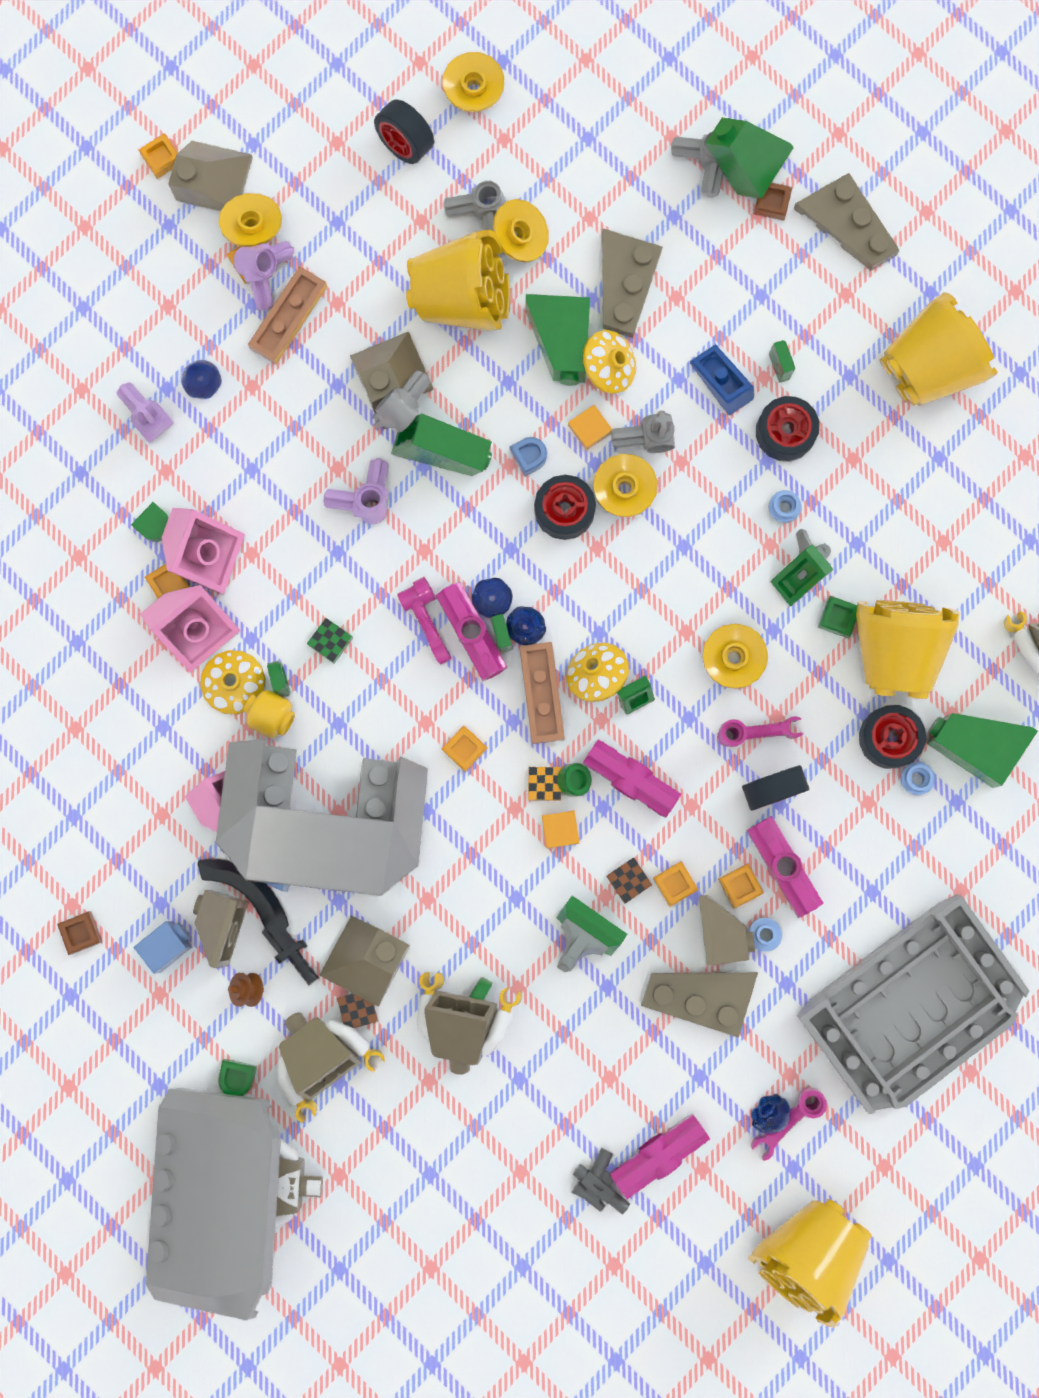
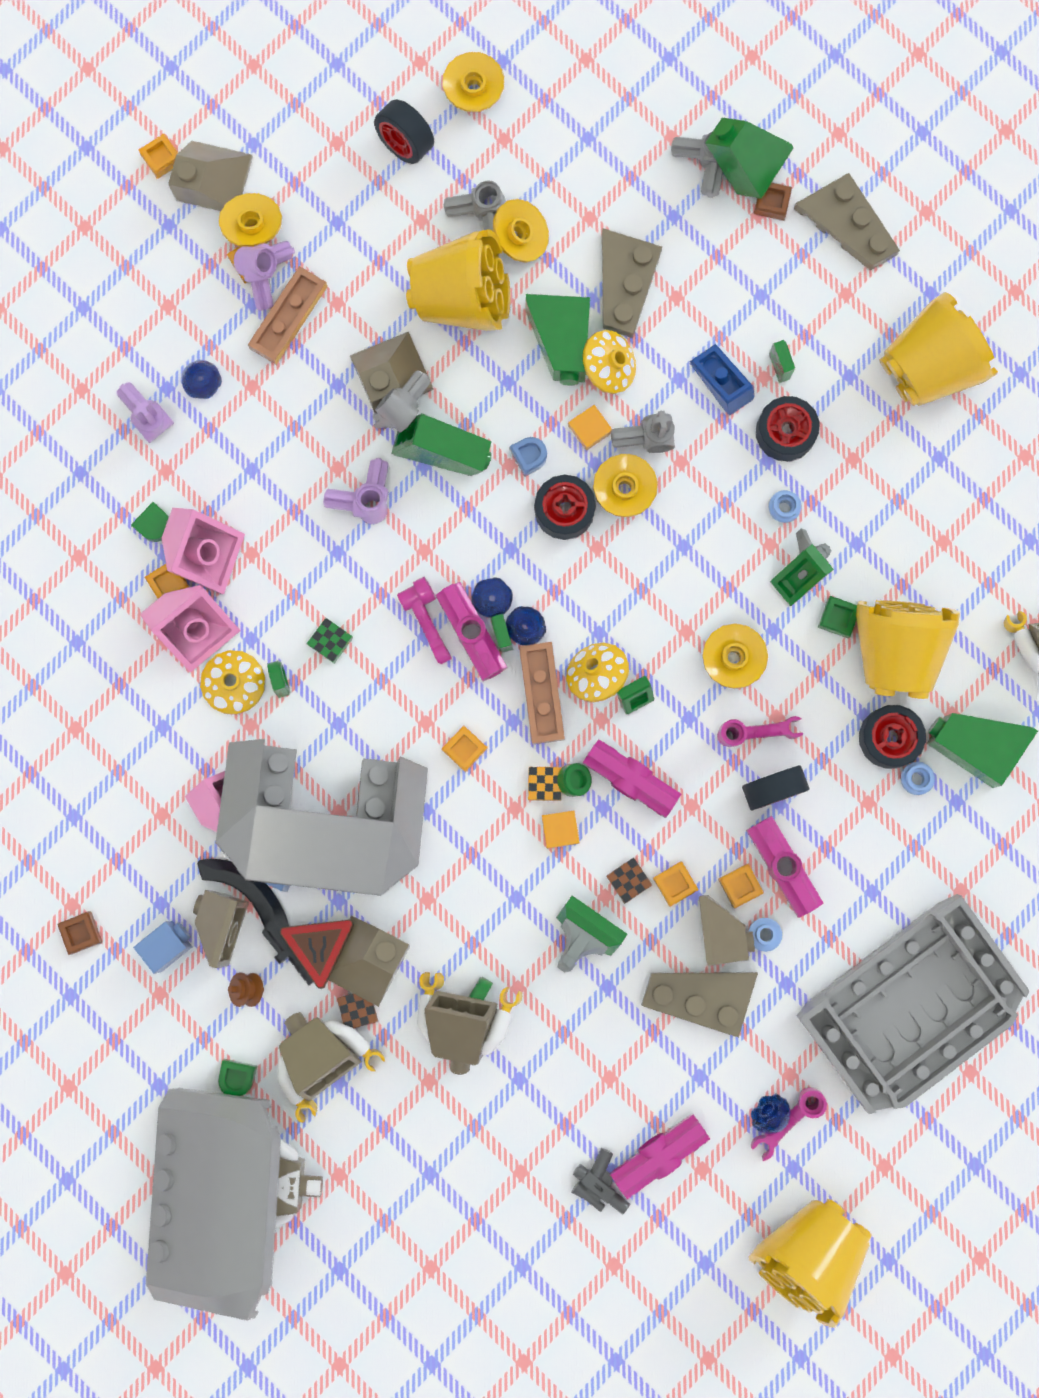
(269, 714): yellow head -> none
(318, 946): none -> piece

